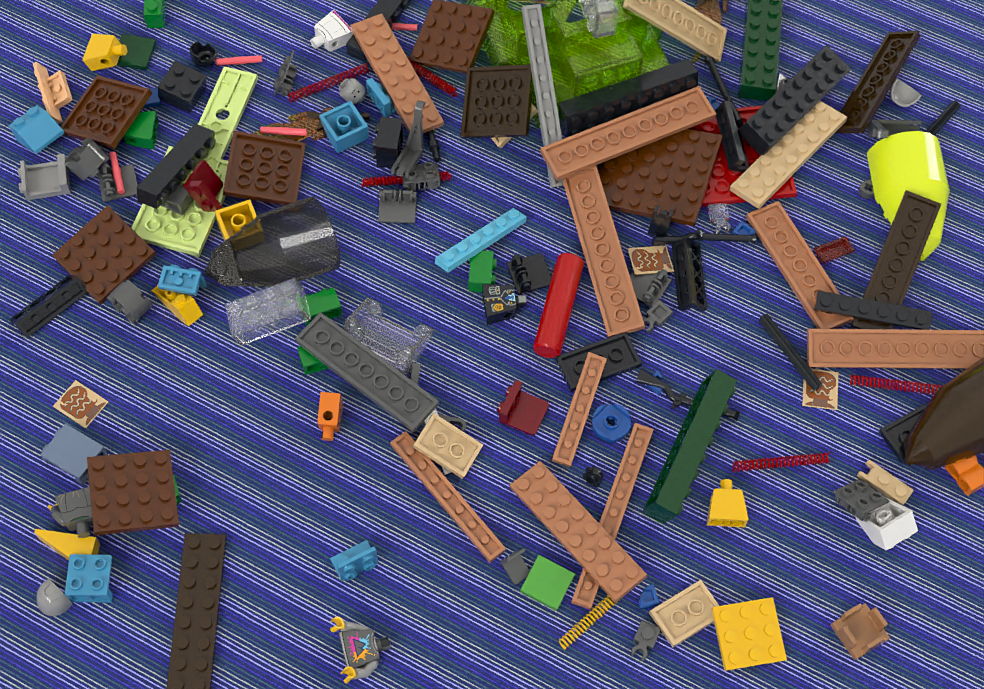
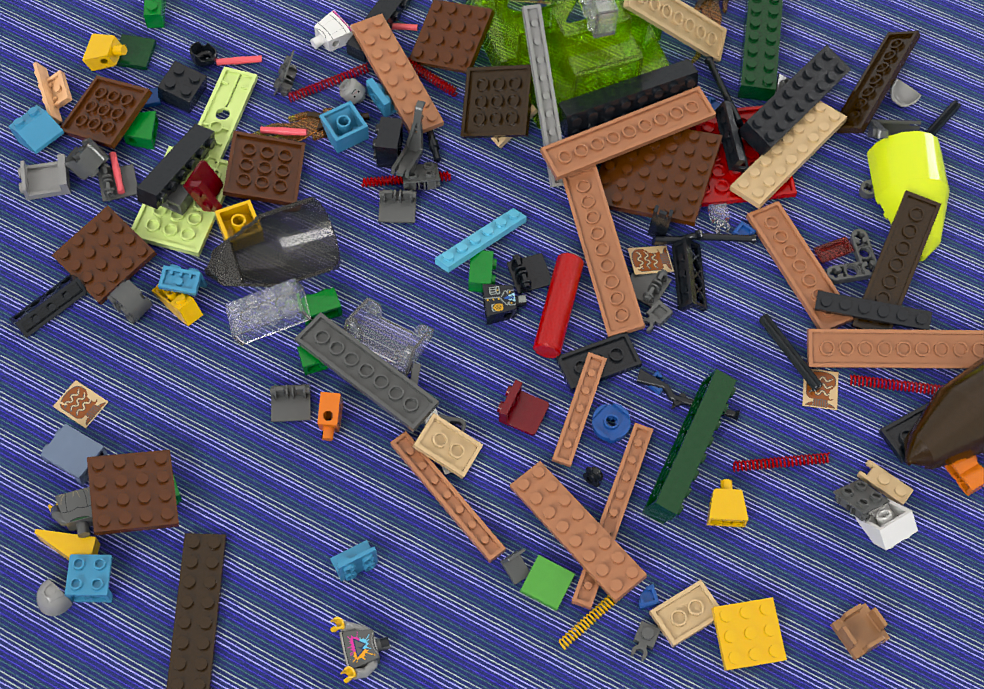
(290, 403): none -> dark grey hinge
(860, 264): none -> dark grey beam

